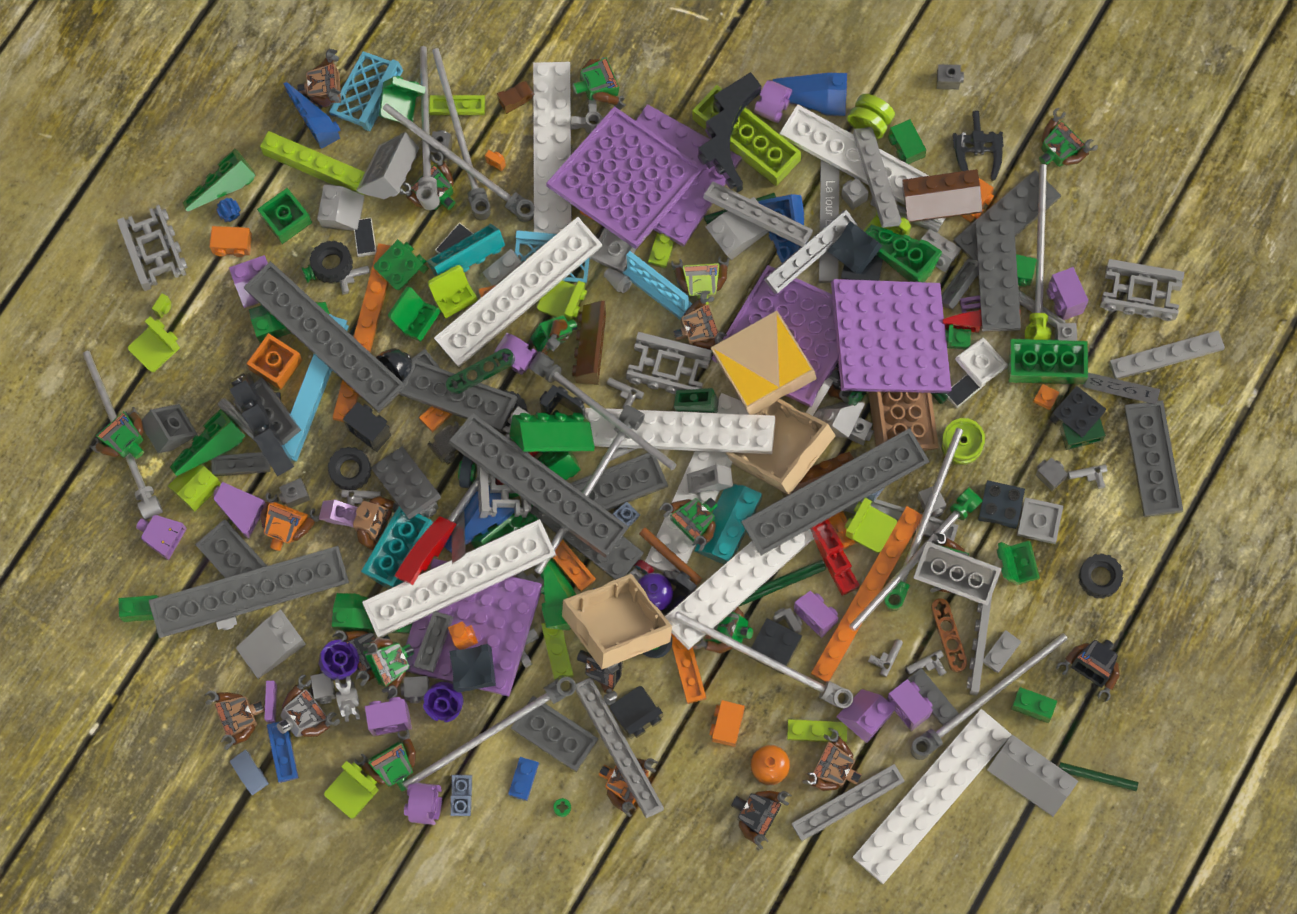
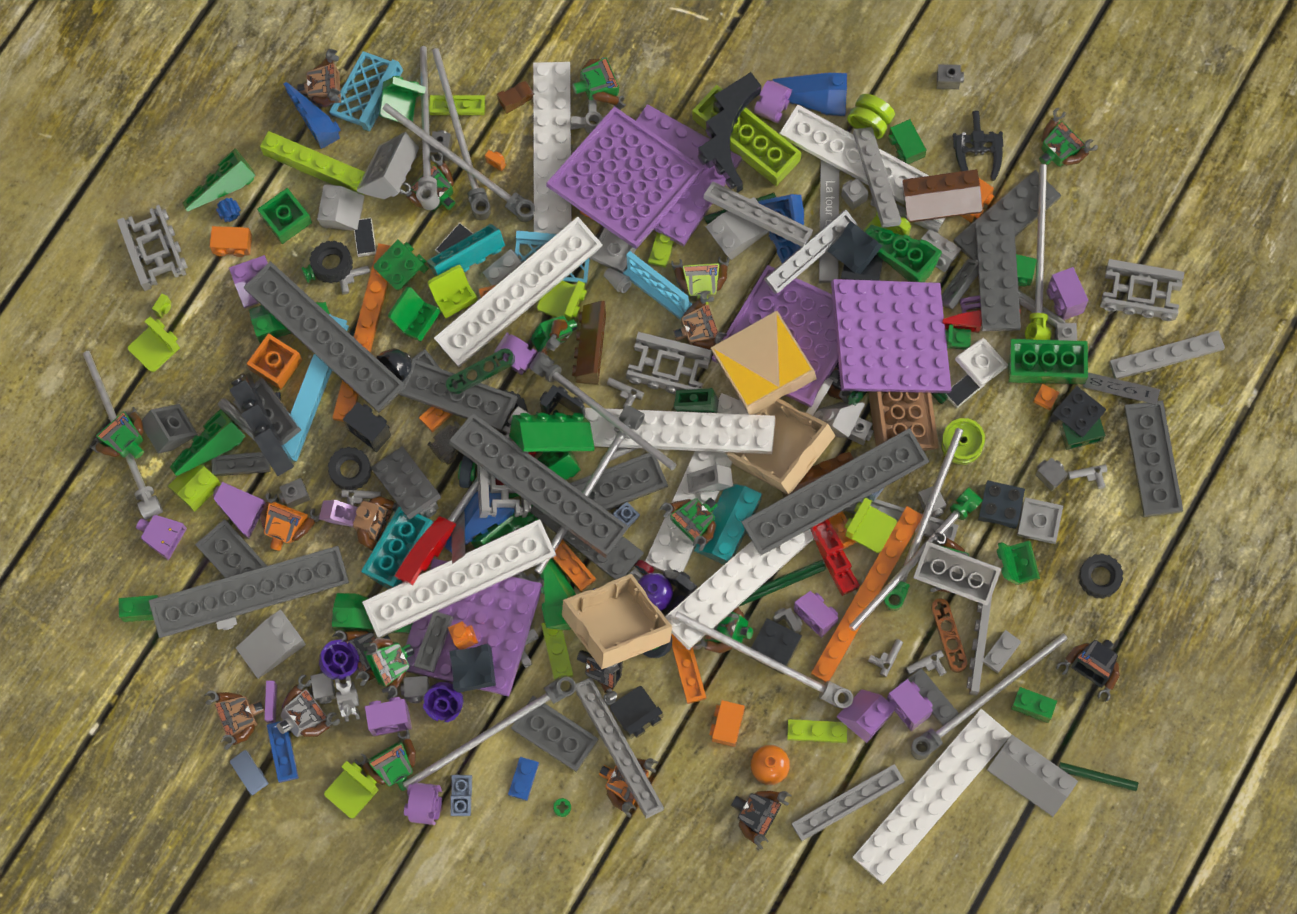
(670, 555): dark orange piece -> none
(834, 766): torso -> none

